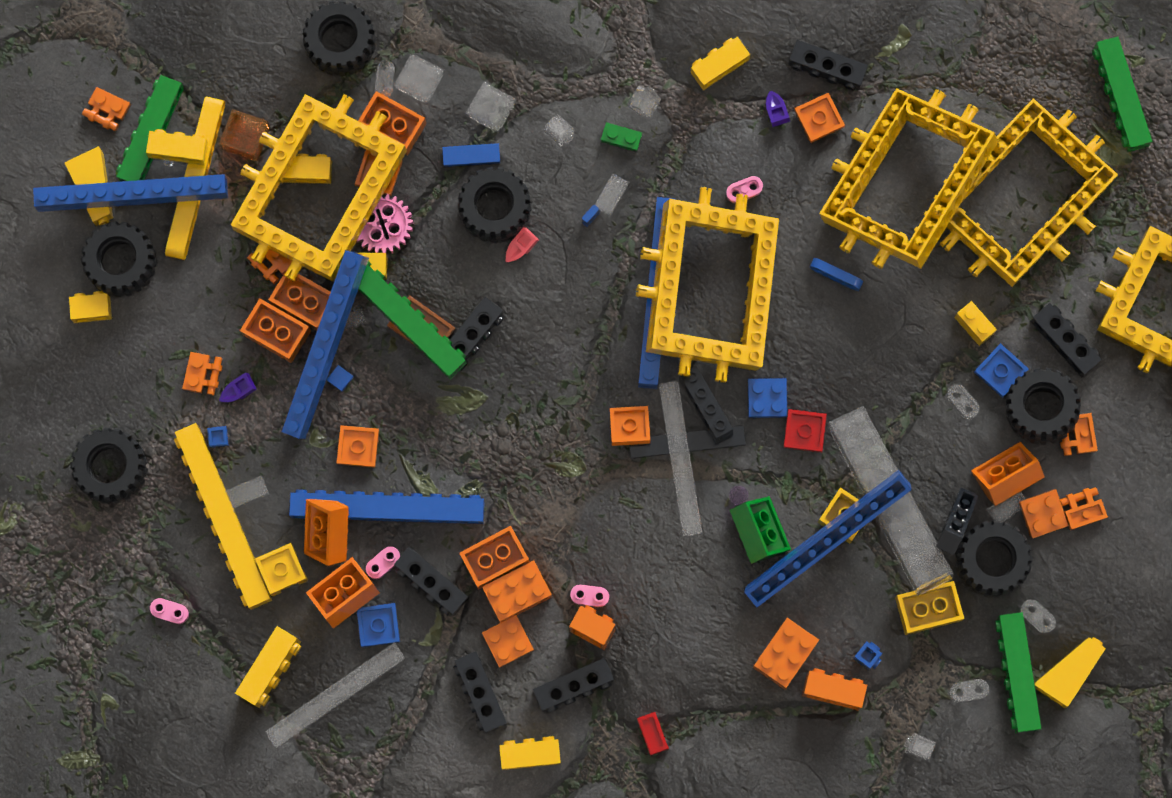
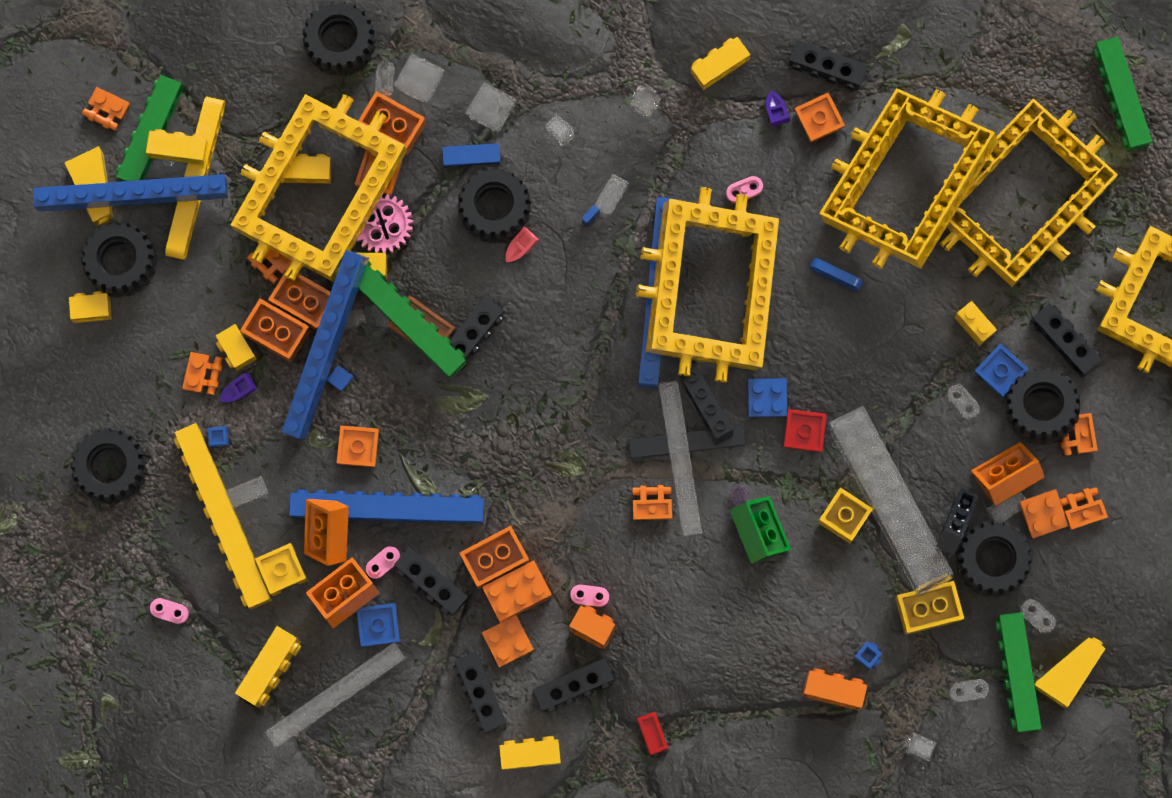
(236, 348): none -> yellow brick
(243, 135): clear orange piece -> none
(621, 137): green plate -> none
(630, 425): orange plate -> none
(652, 509): none -> orange plate
(786, 653): orange brick -> none
(828, 538): blue brick -> none

